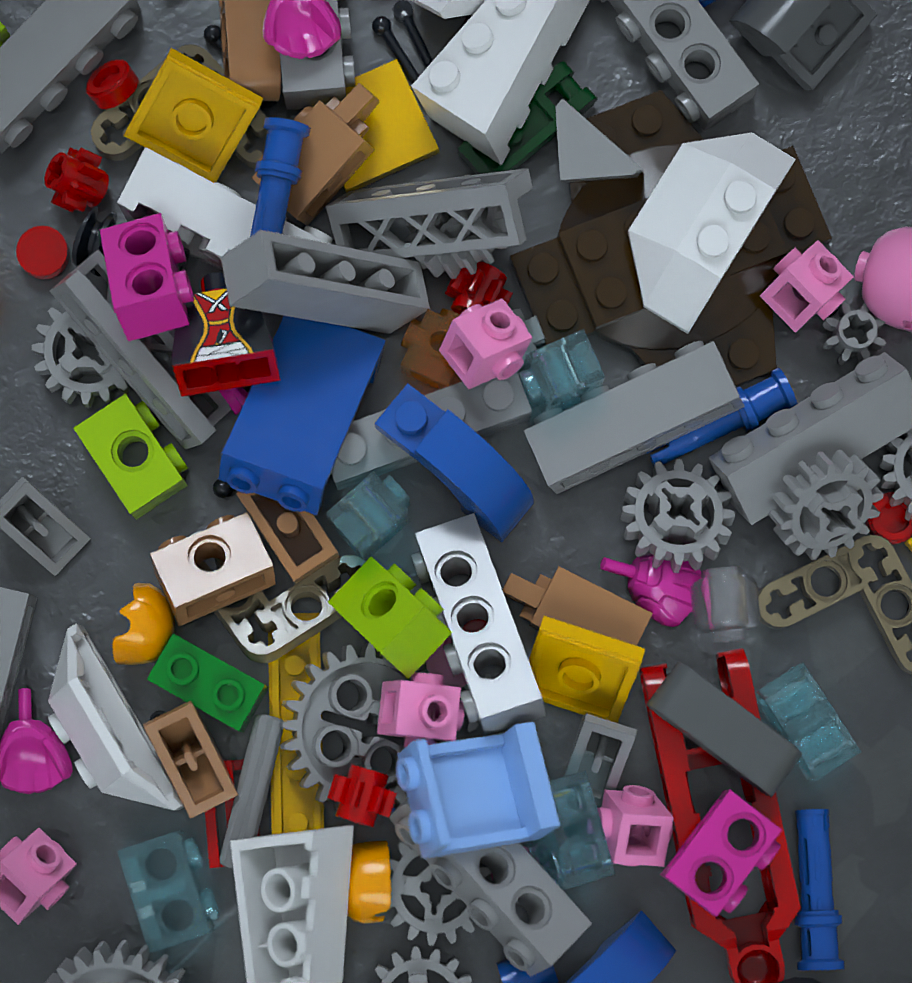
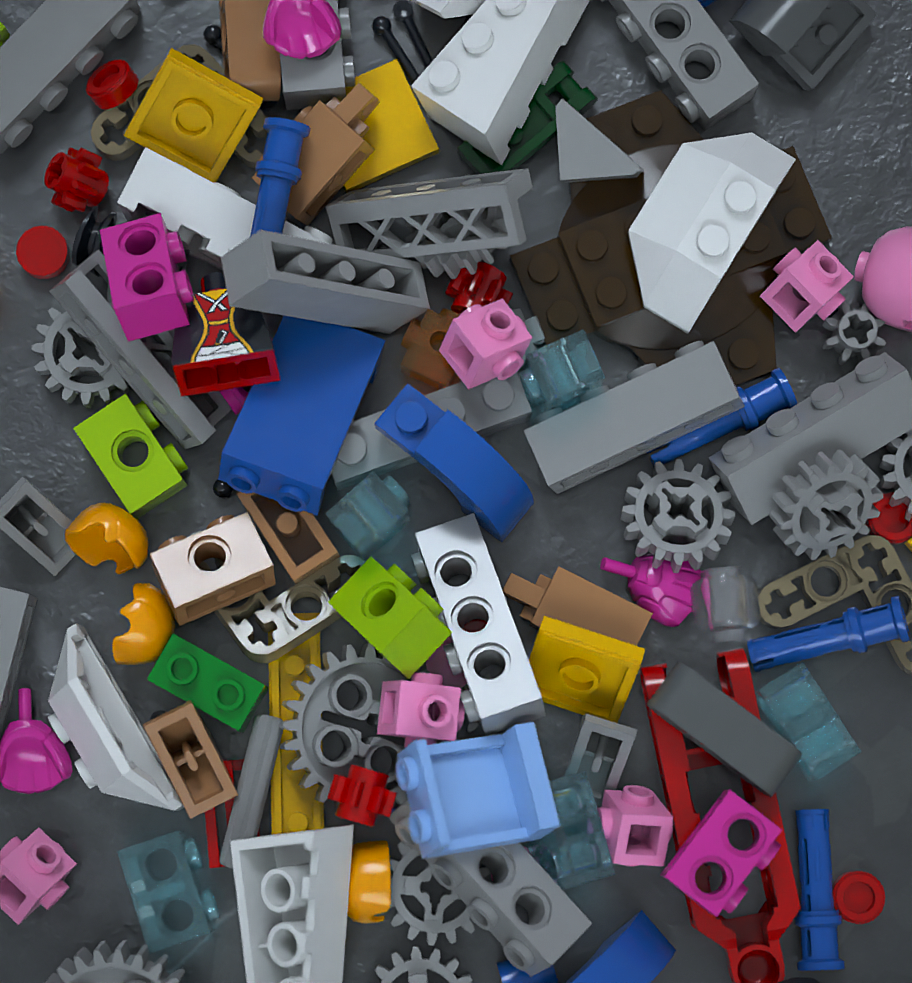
(108, 534): none -> light orange hair
(853, 631): none -> blue pin
(858, 896): none -> red tile

